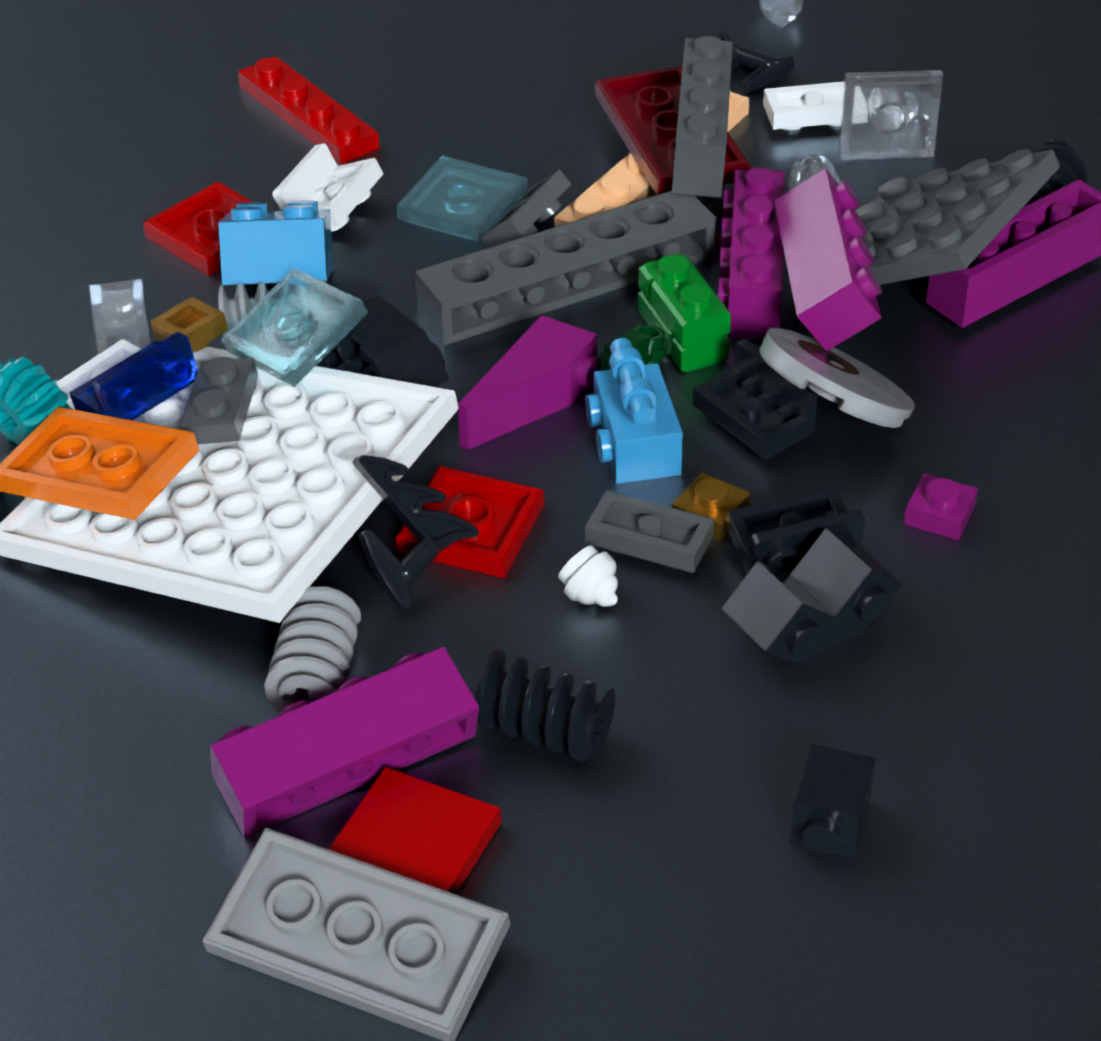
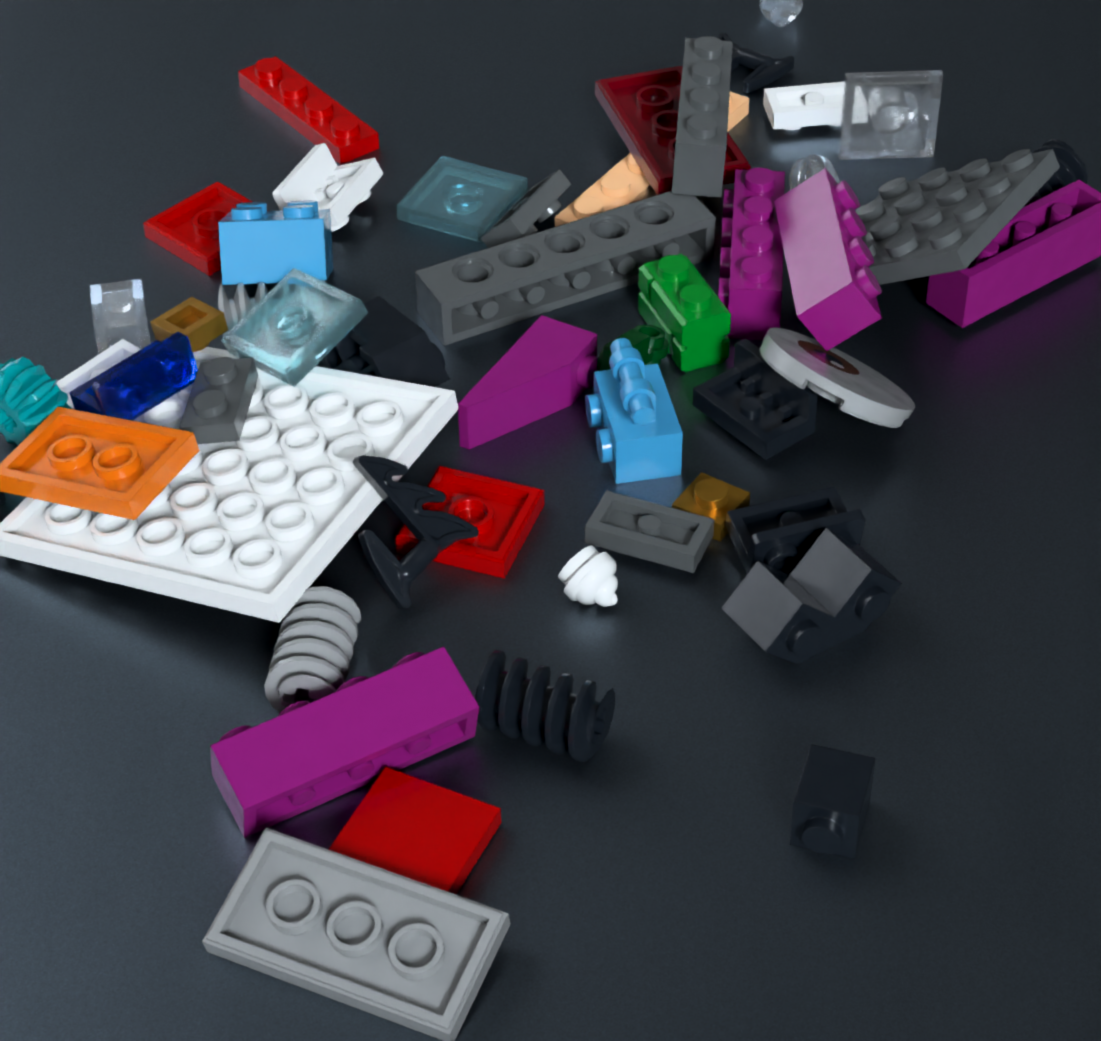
(941, 506): magenta plate -> none

